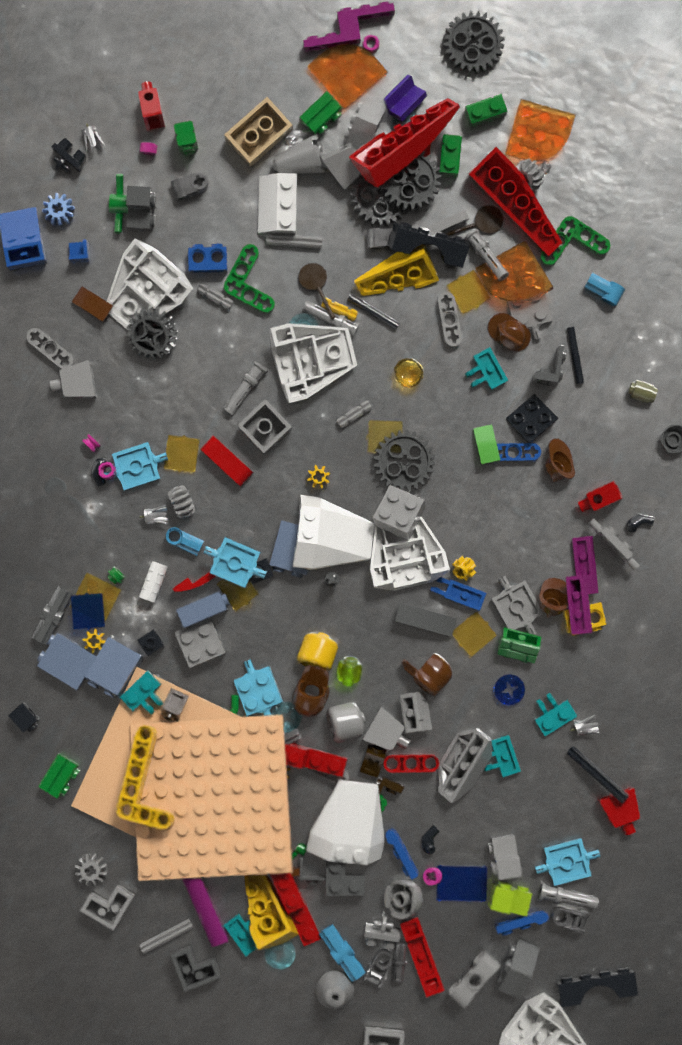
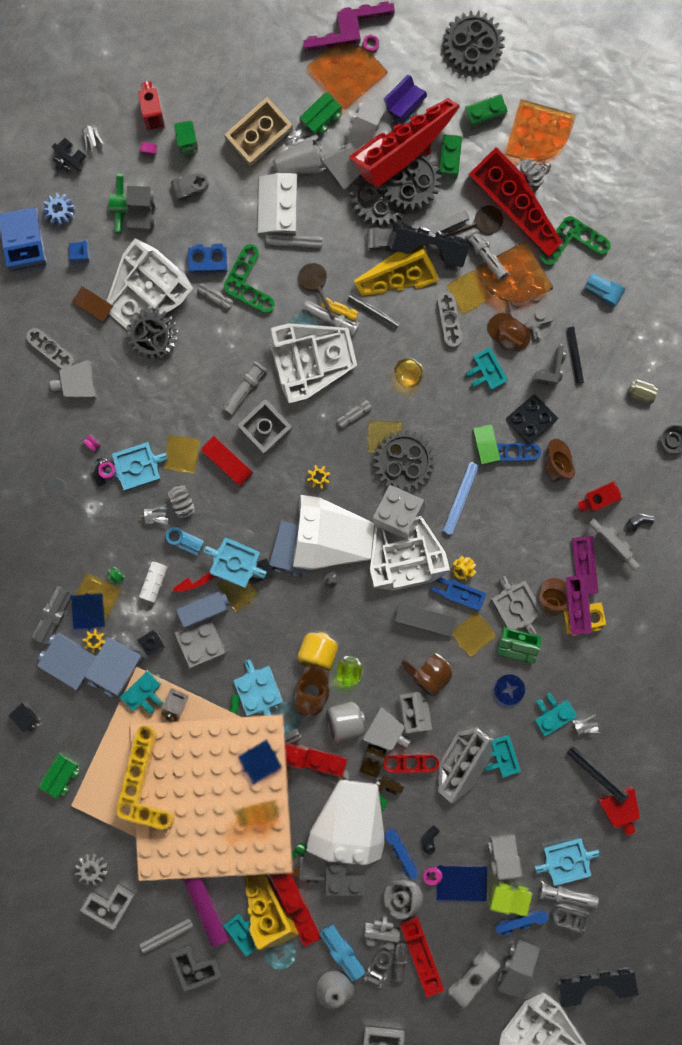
(258, 813): none -> clear yellow piece
(260, 761): none -> clear blue piece
(460, 498): none -> light blue axle

